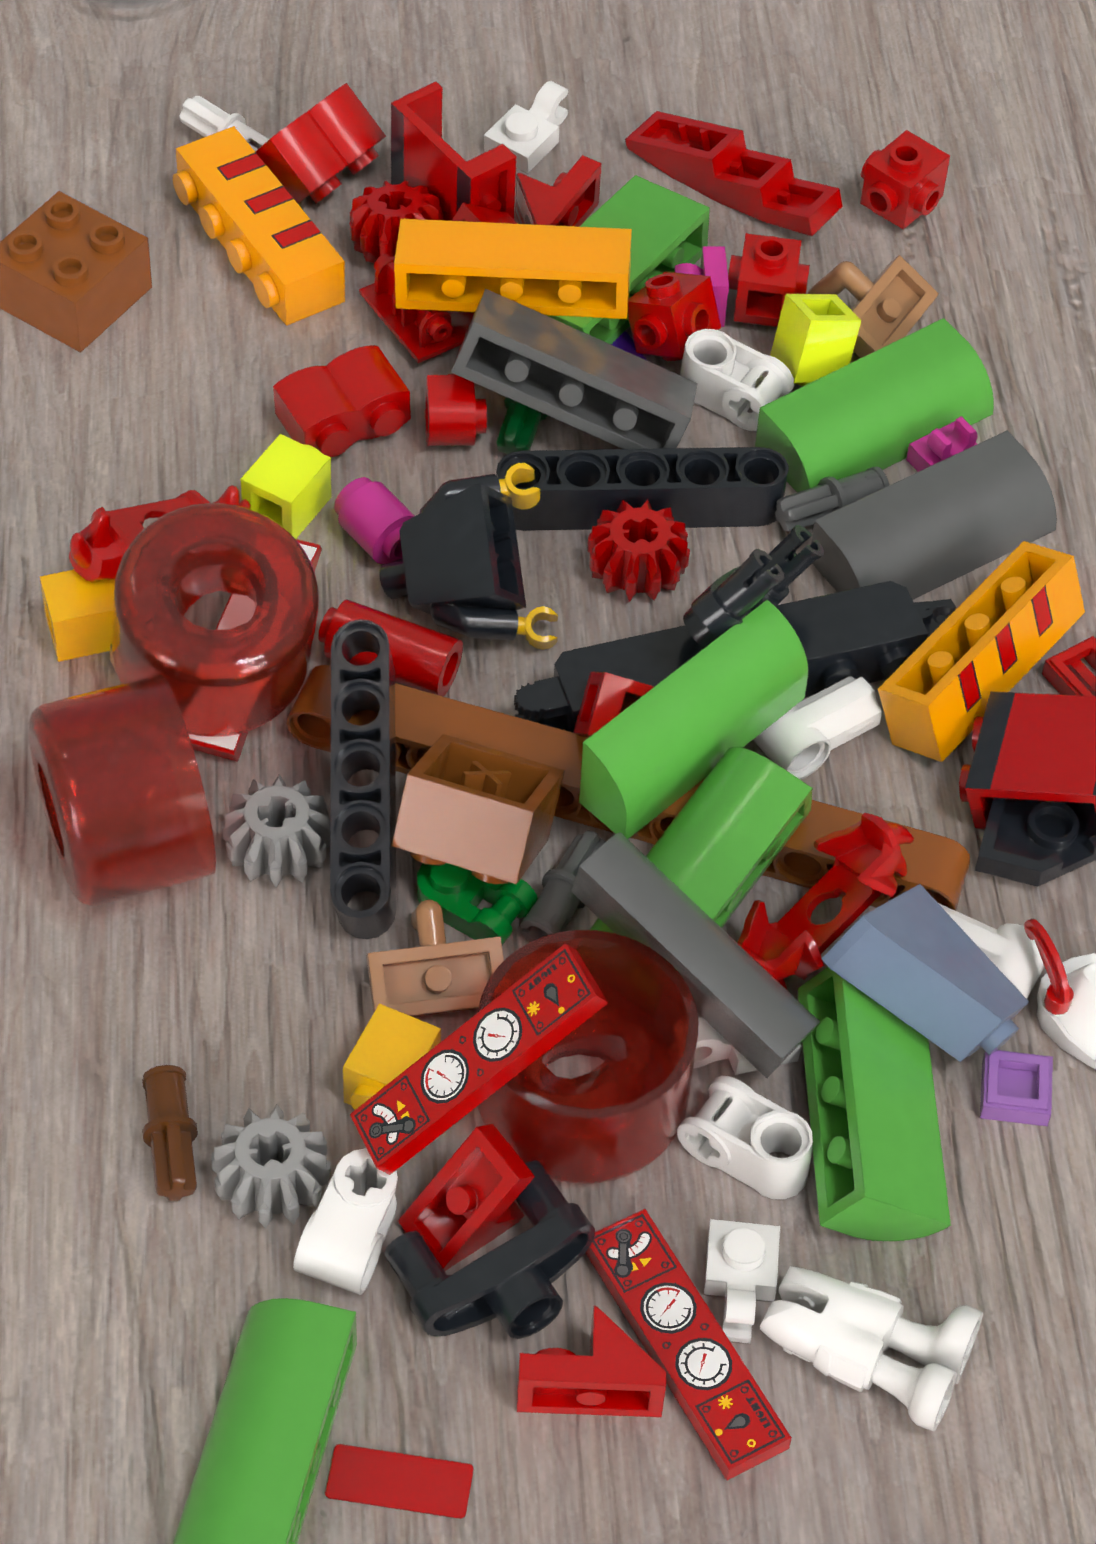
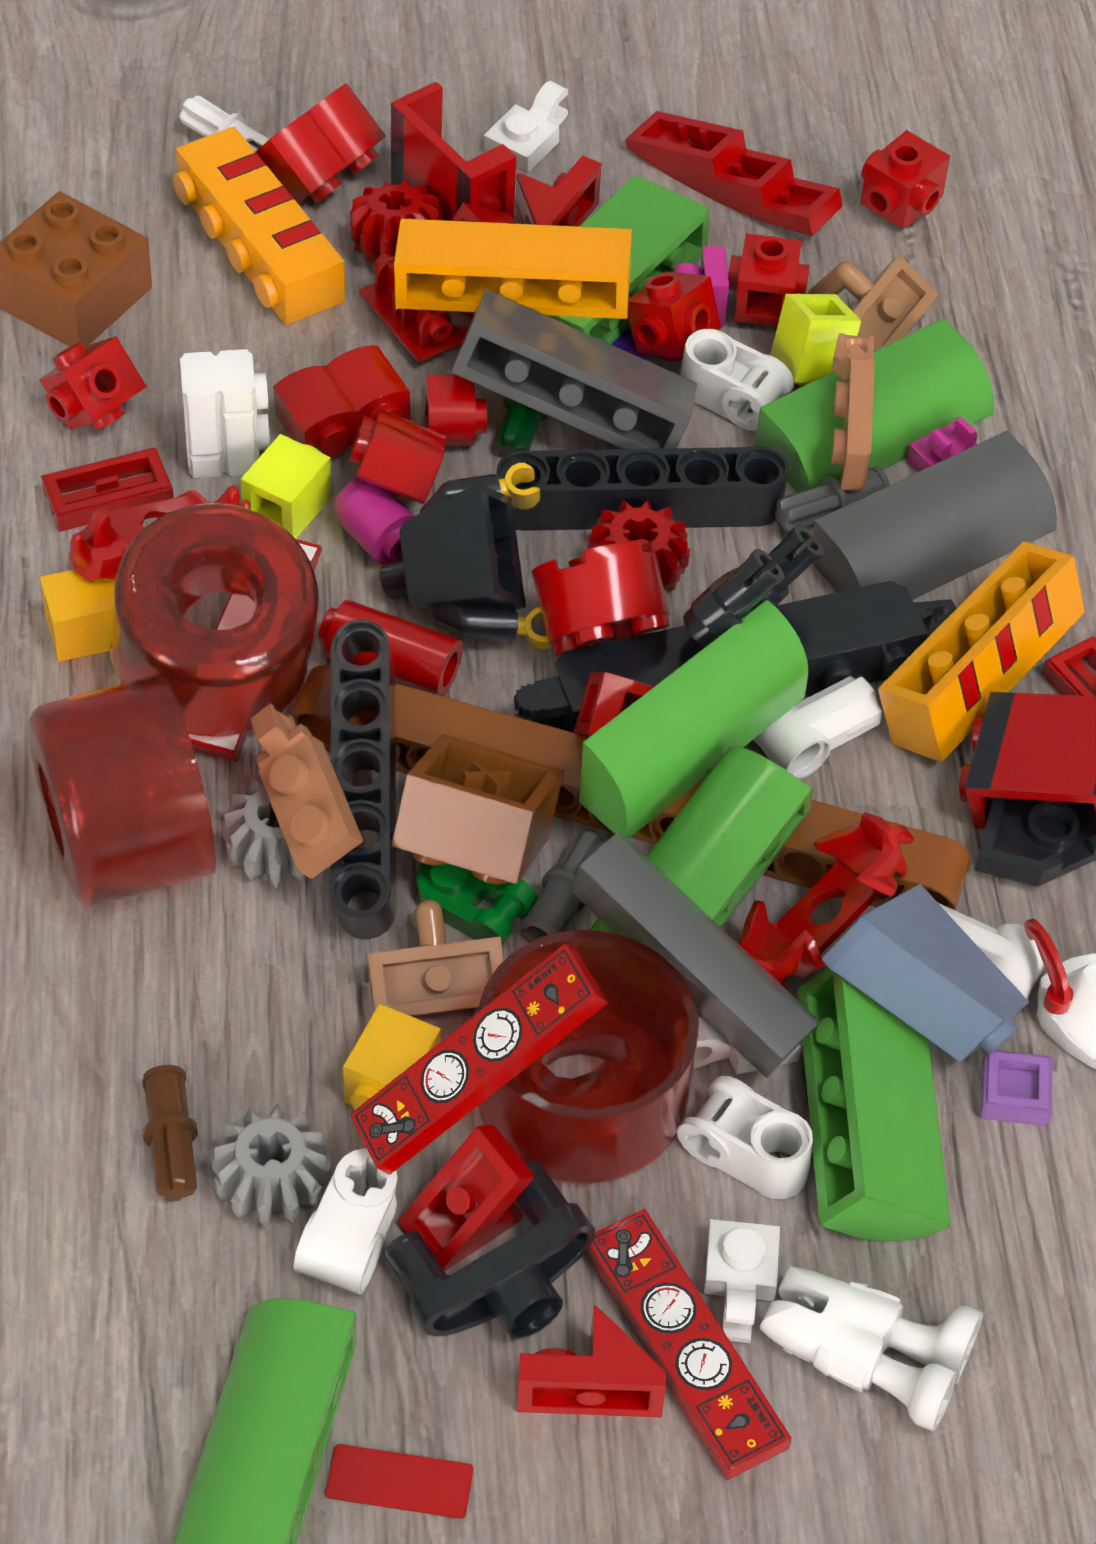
(77, 507): none -> red tile
(91, 383): none -> red brick
(221, 412): none -> white brick
(304, 792): none -> nougat hinge
(398, 455): none -> red brick
(602, 596): none -> red brick
(854, 403): none -> nougat hinge

